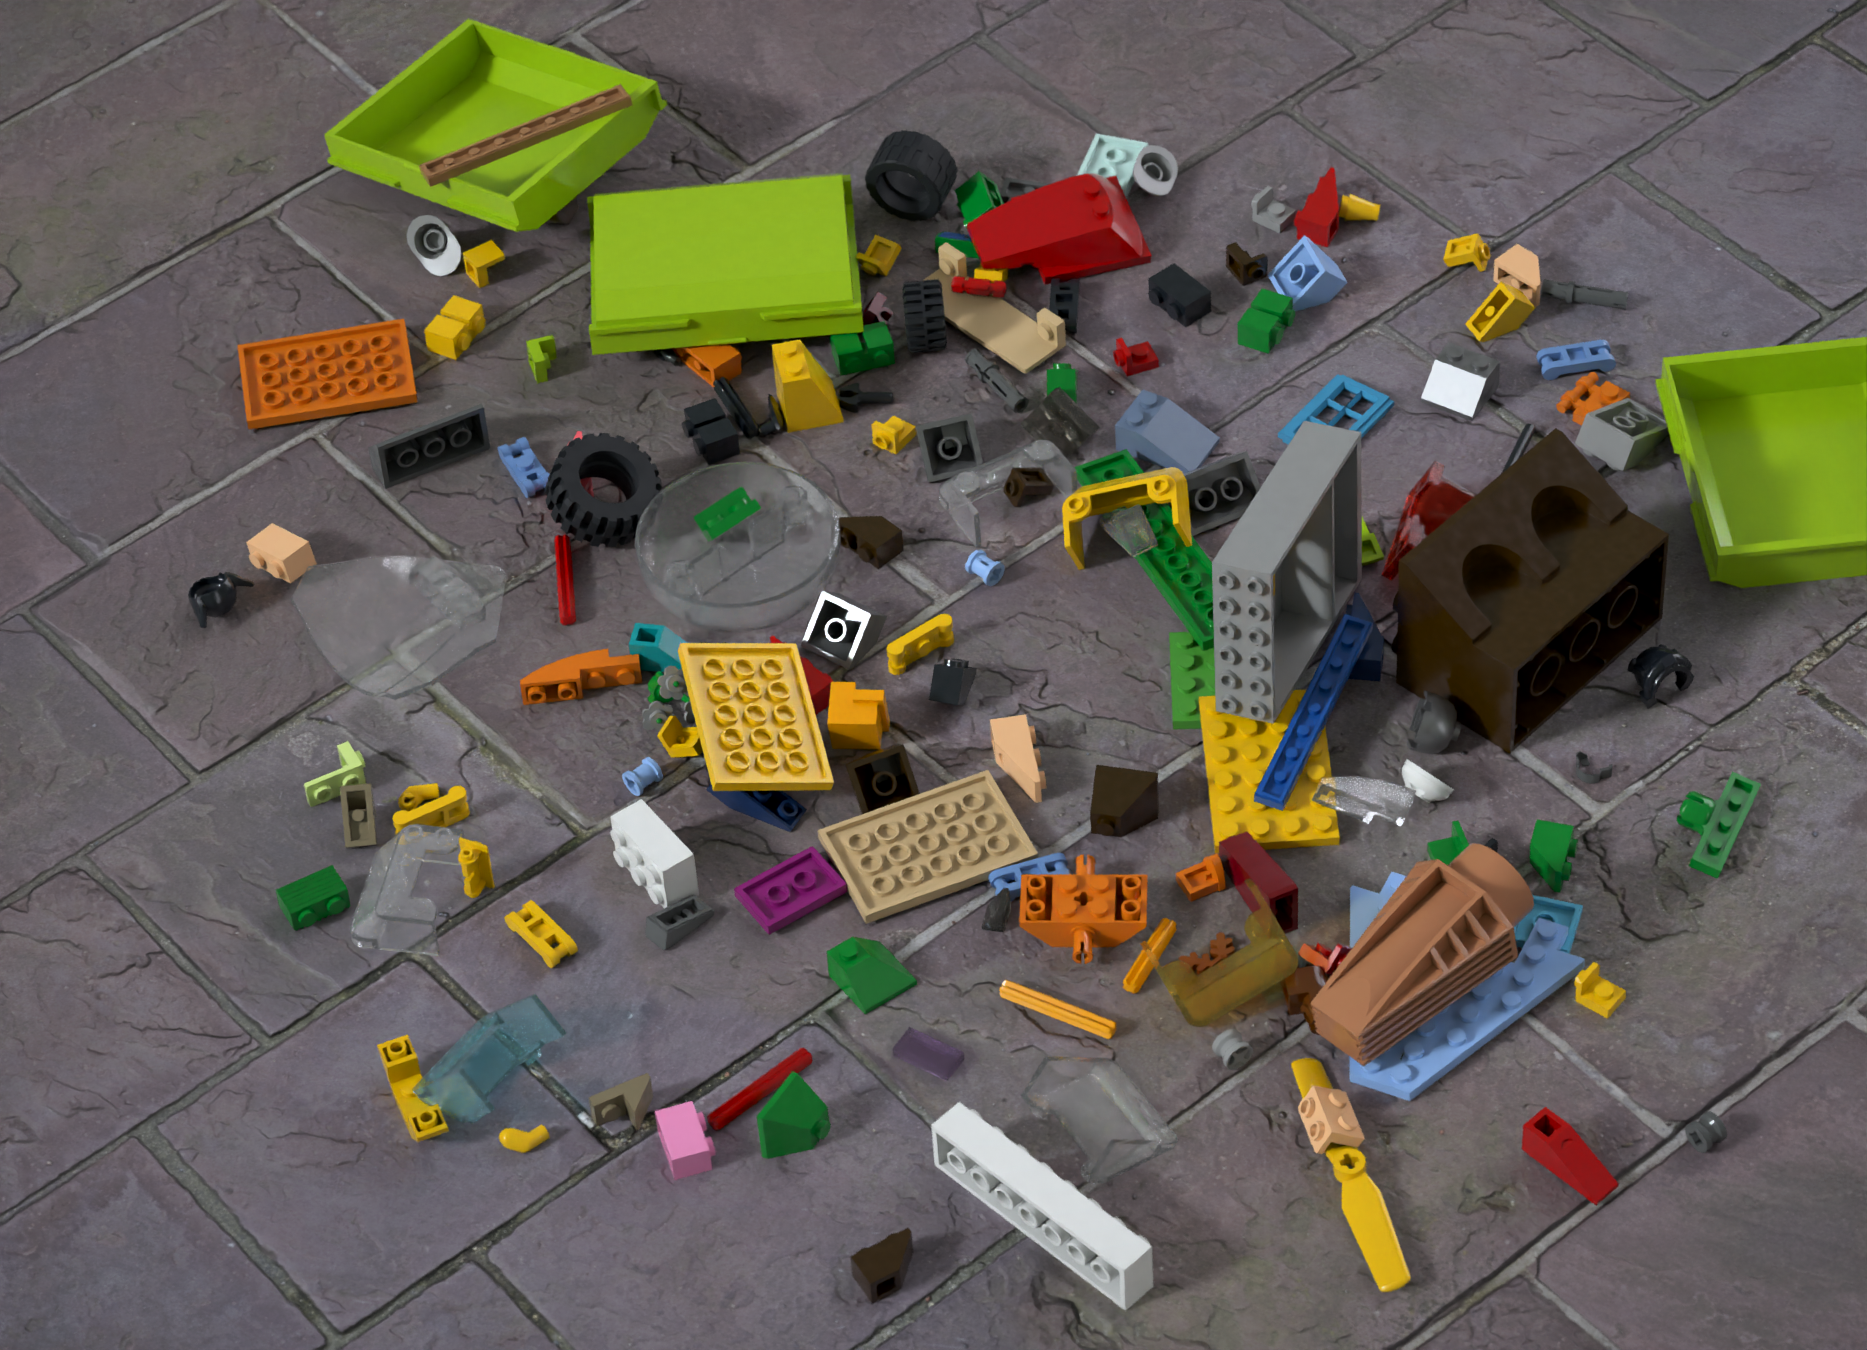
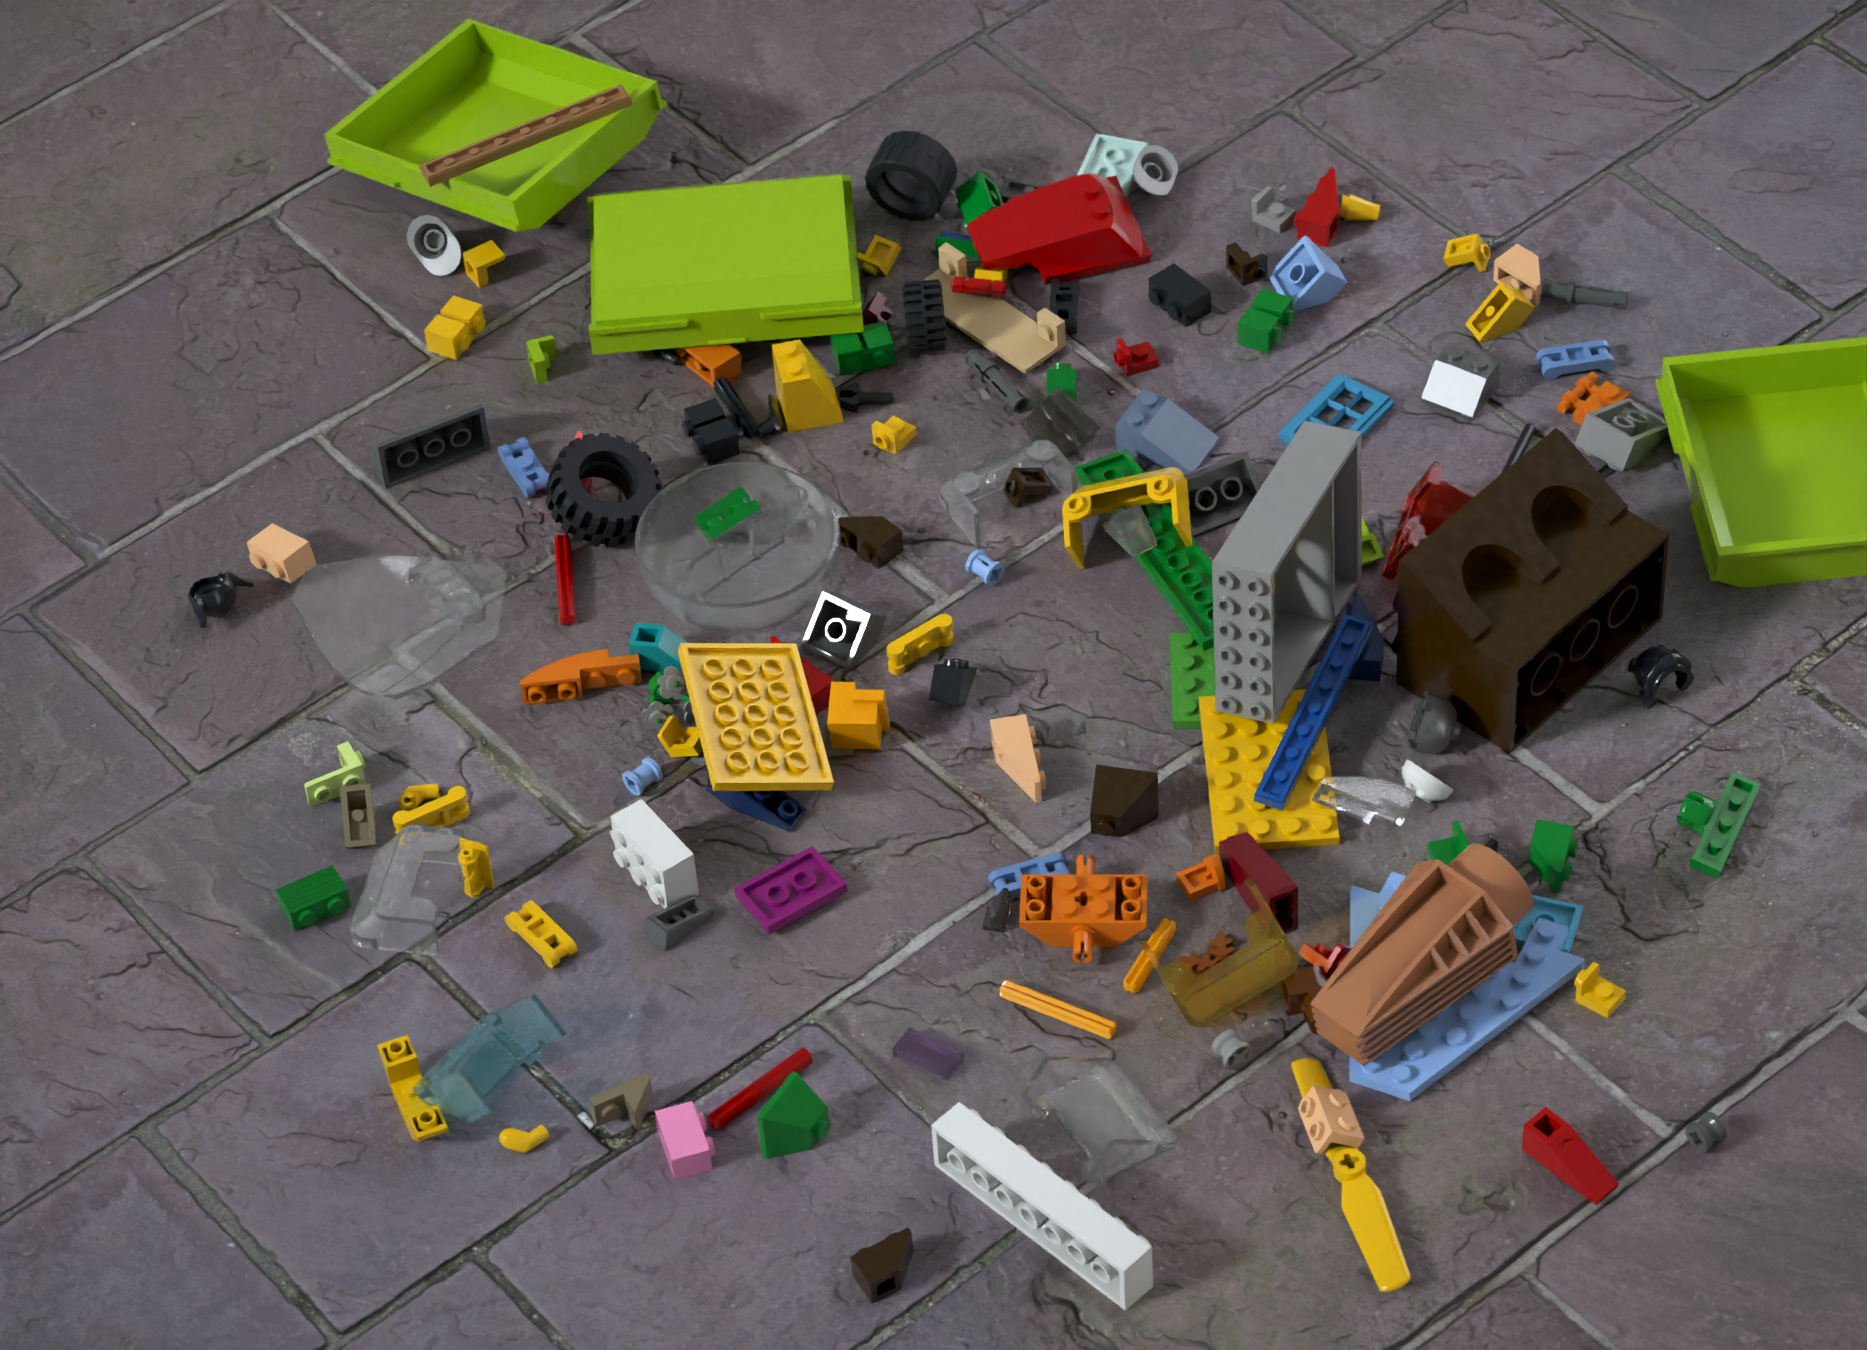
(326, 373): orange plate -> none
(867, 972): green slope -> none
(882, 778): dark brown slope -> none
(926, 846): tan plate -> none
(949, 447): flat silver slope -> none
(1604, 772): dark grey piece -> none

